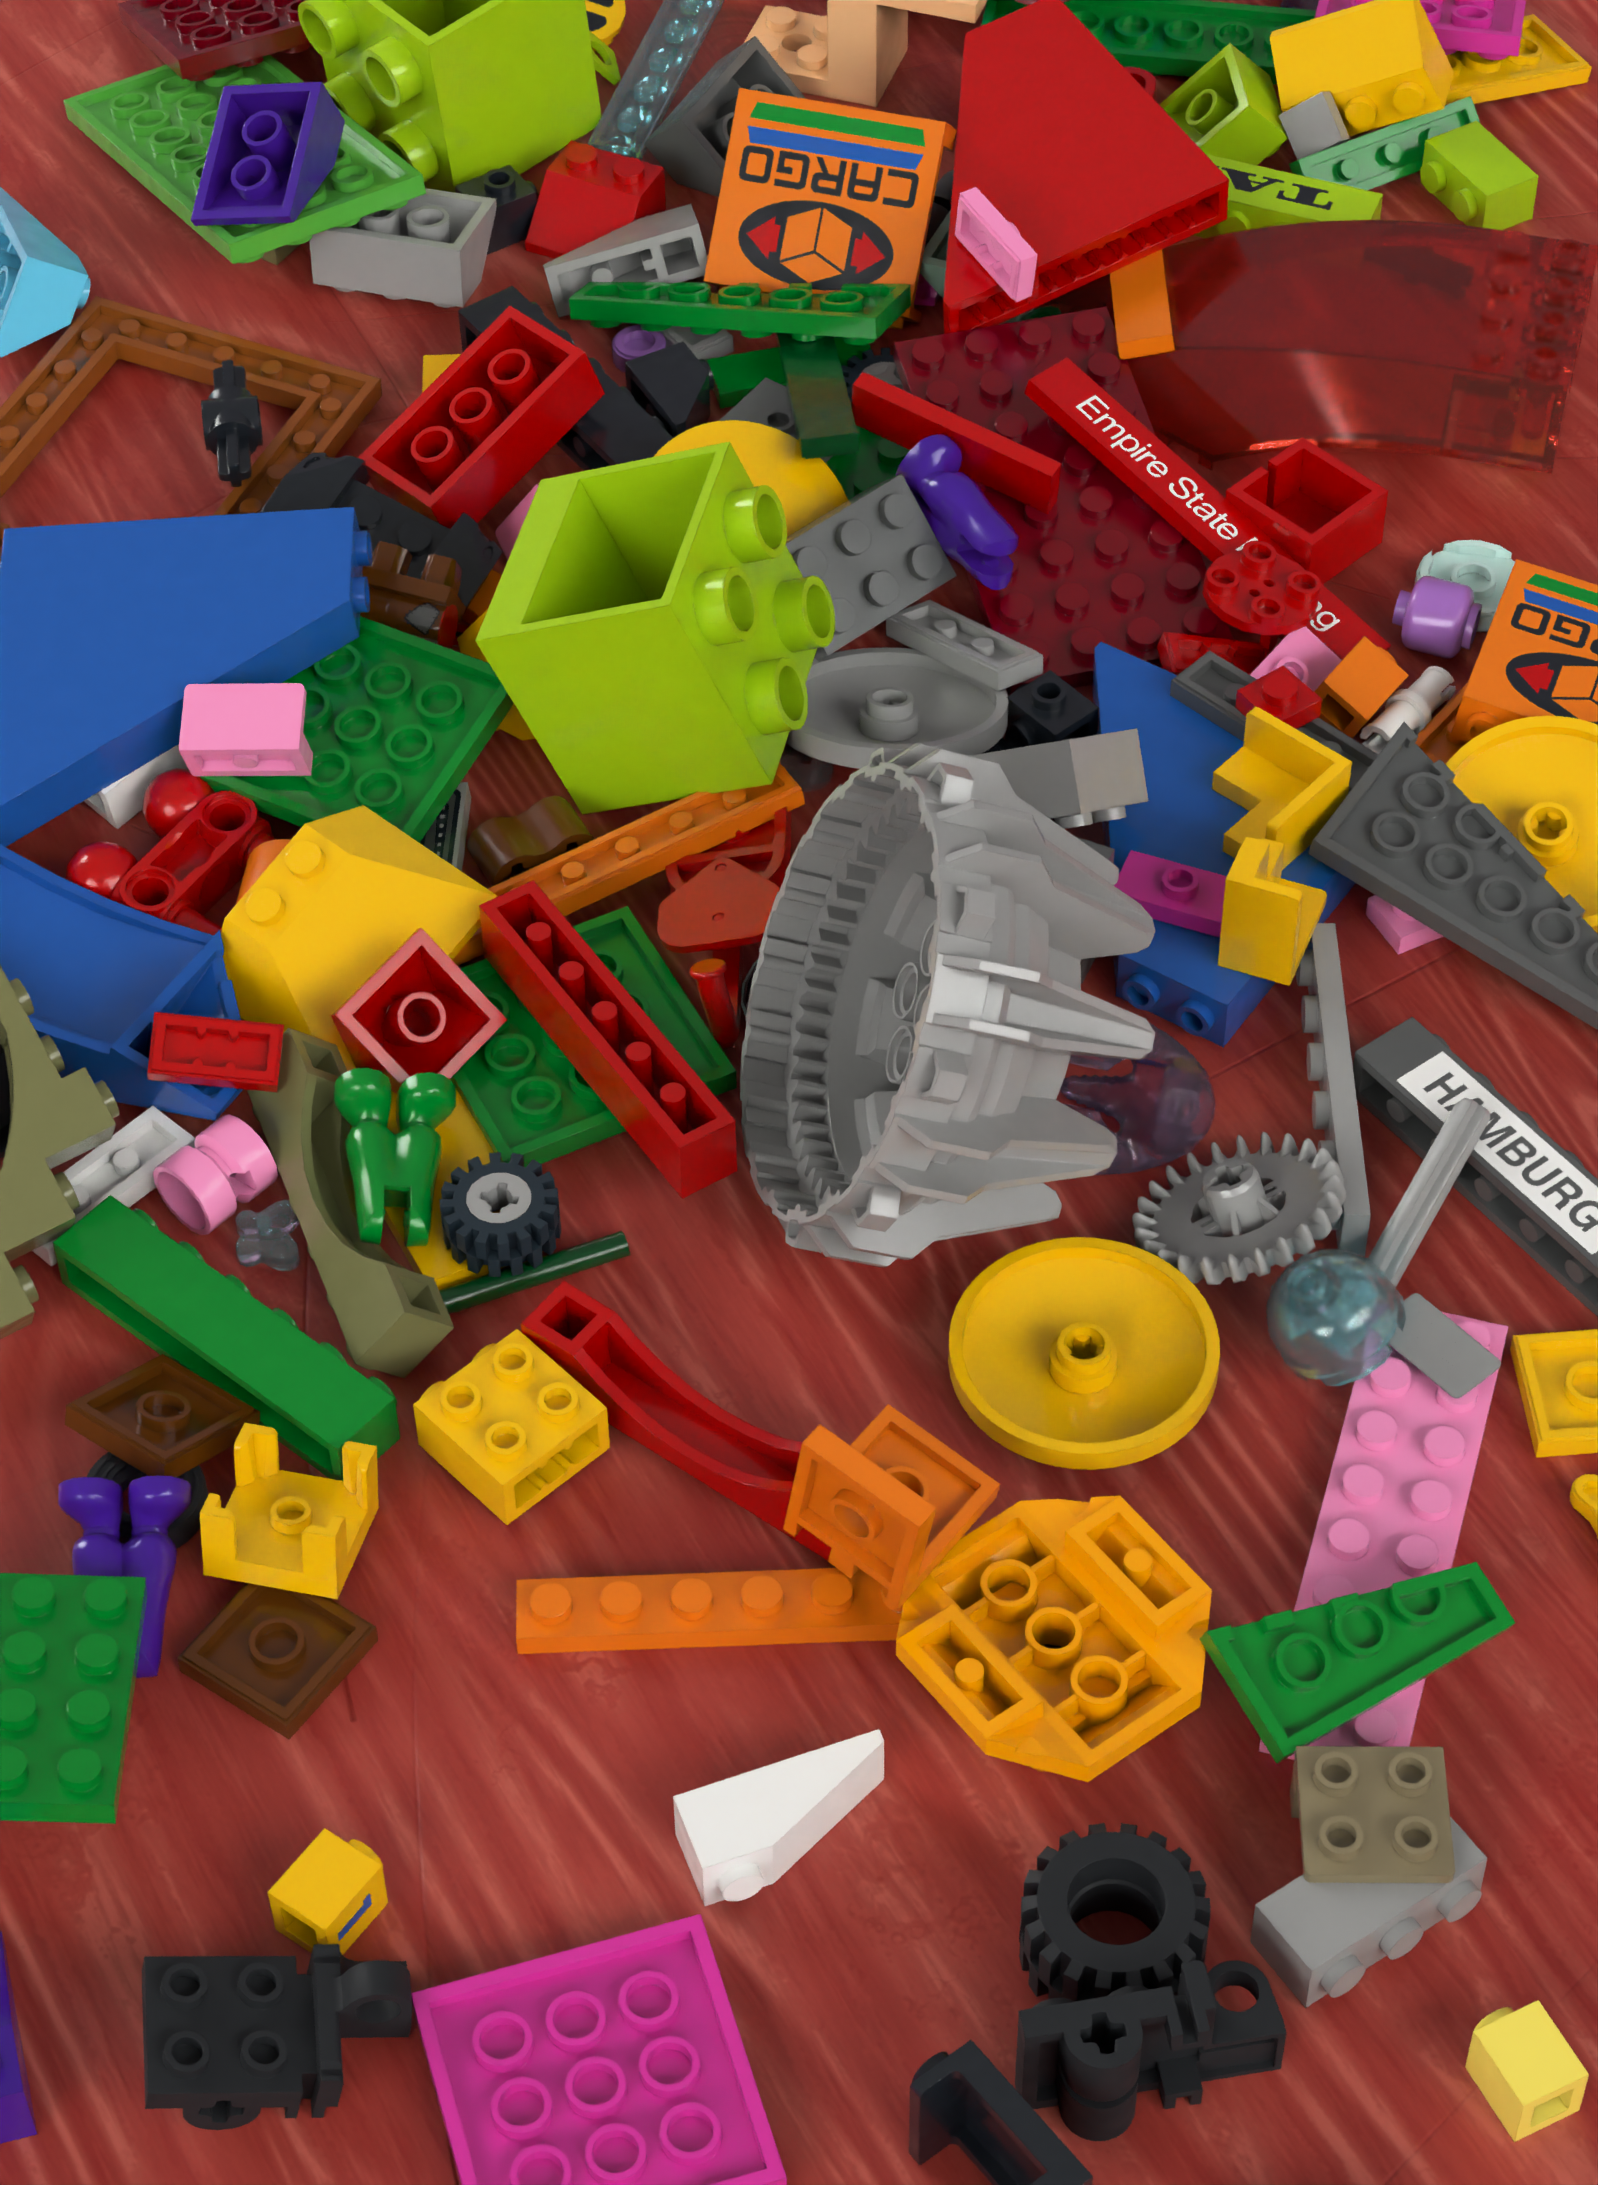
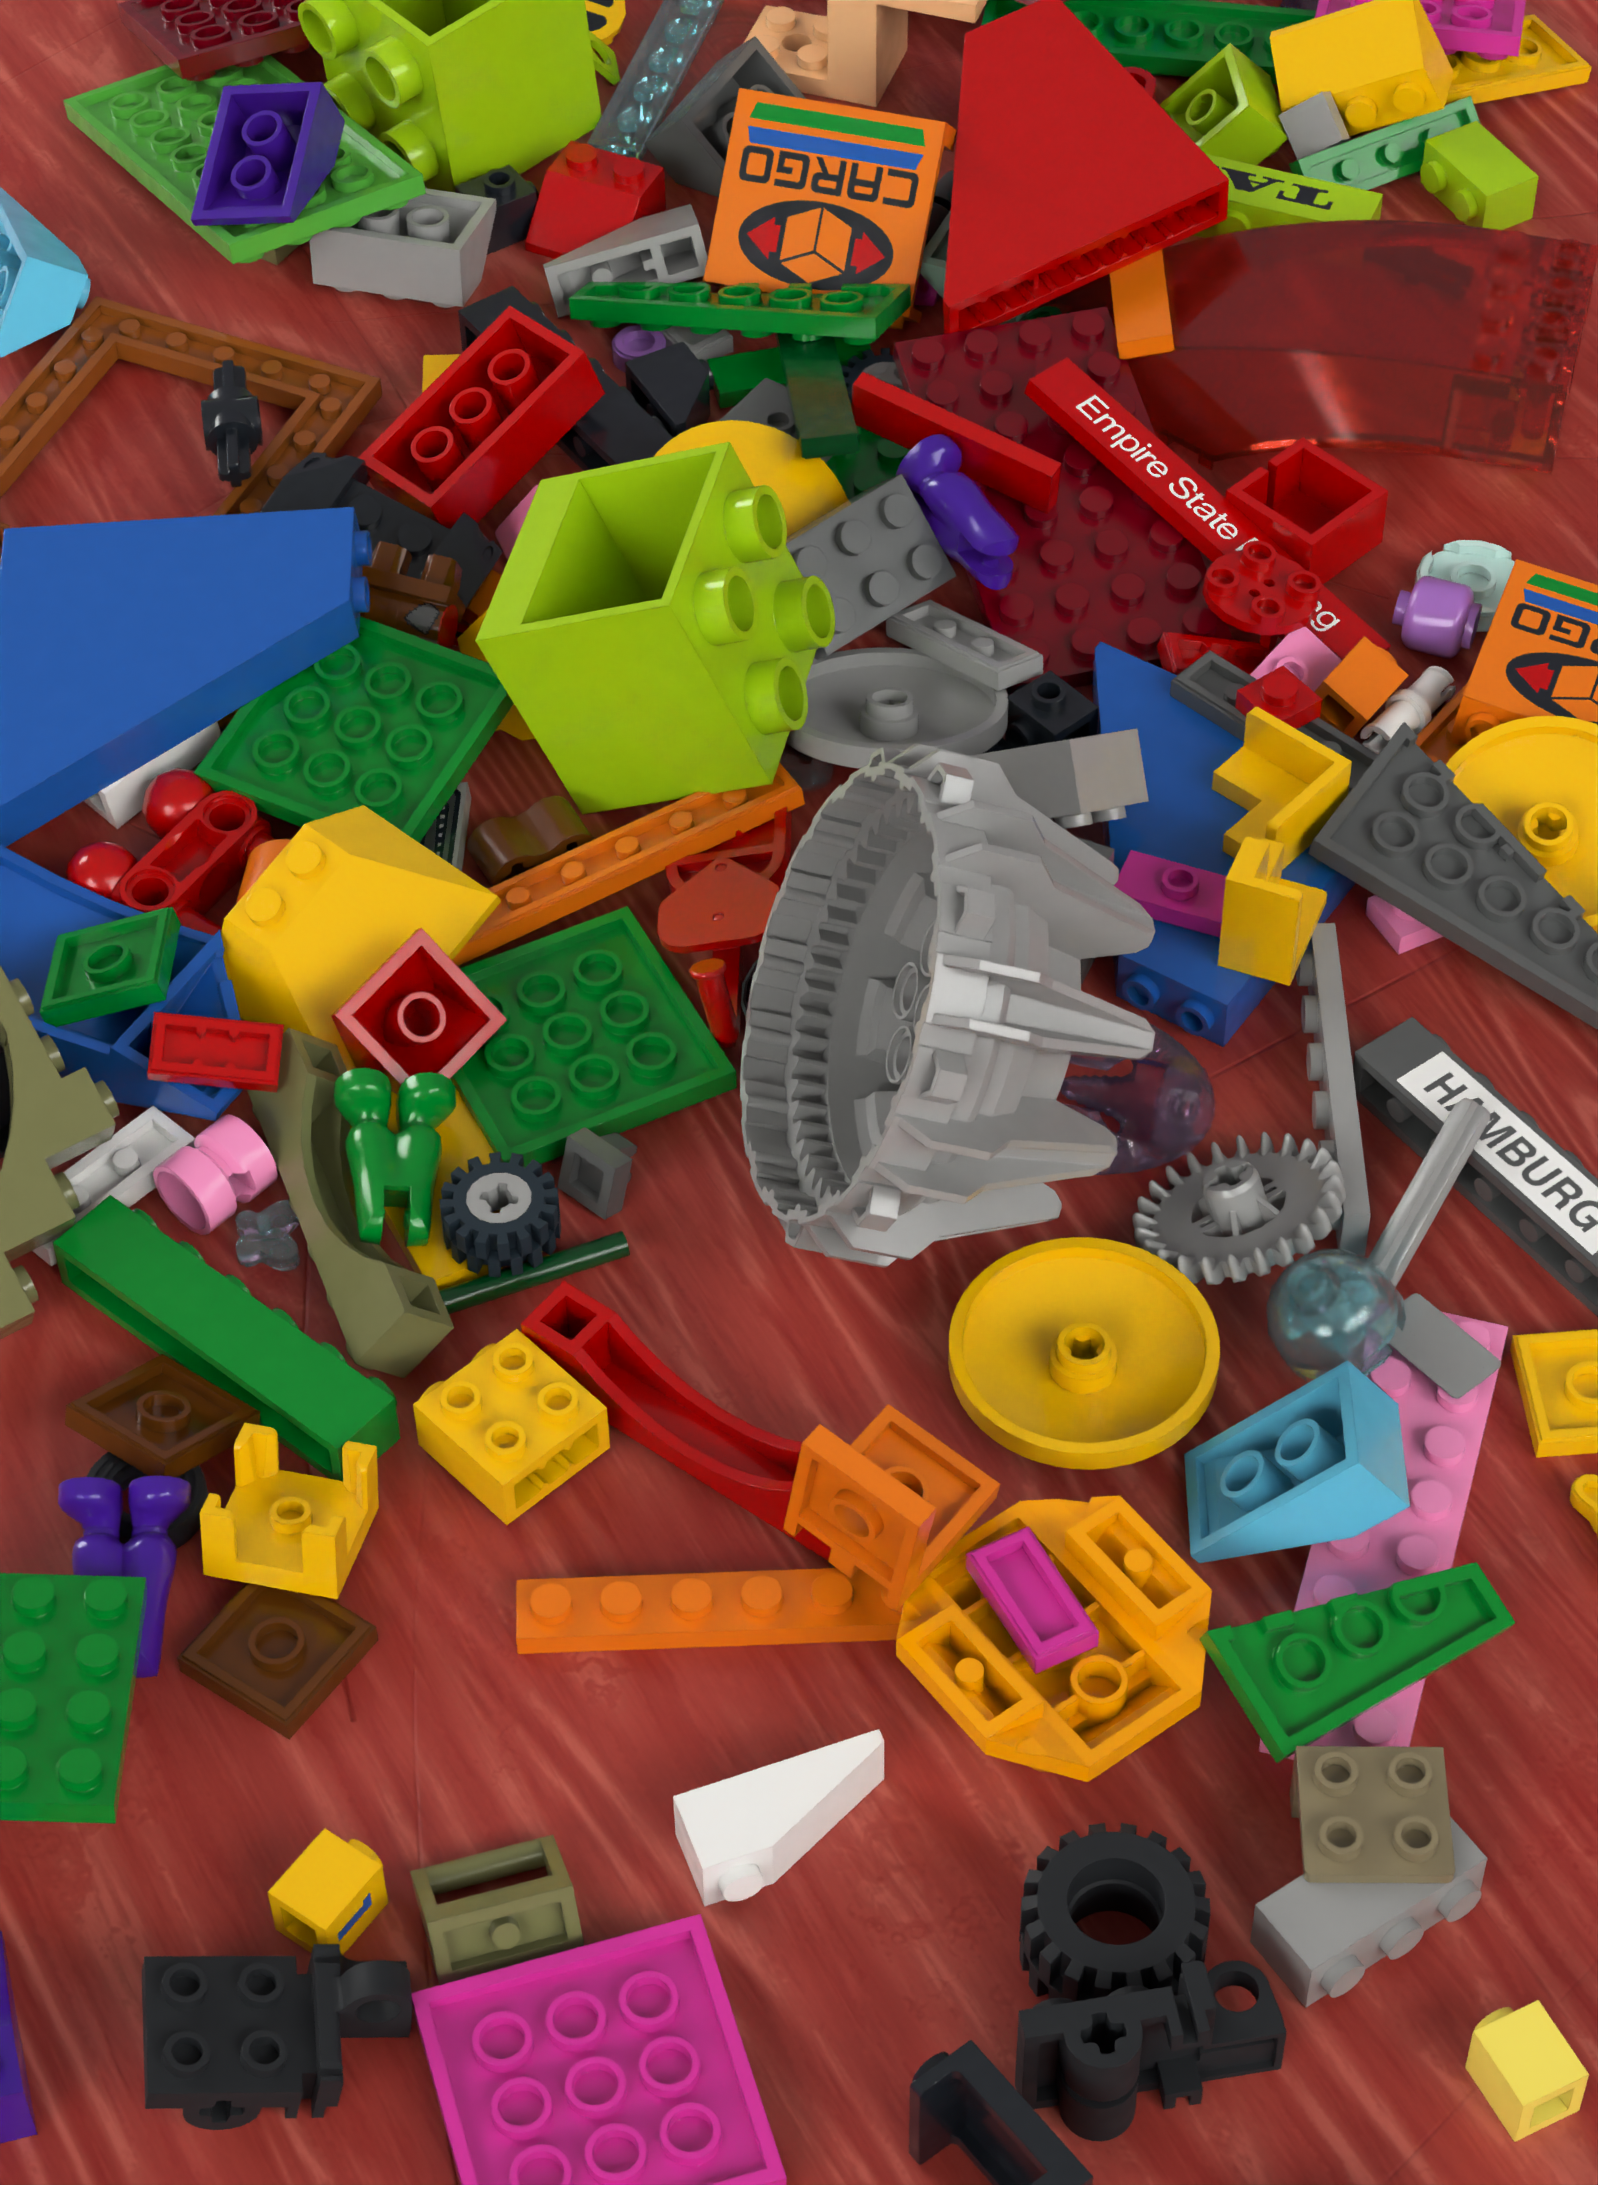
(110, 967): none -> green tile
(245, 730): bright pink panel -> none
(500, 1924): none -> olive tile
(597, 1170): none -> dark grey tile
(609, 1039): red brick -> none
(996, 244): bright pink plate -> none
(1032, 1600): none -> dark pink tile
(1299, 1471): none -> medium azure slope

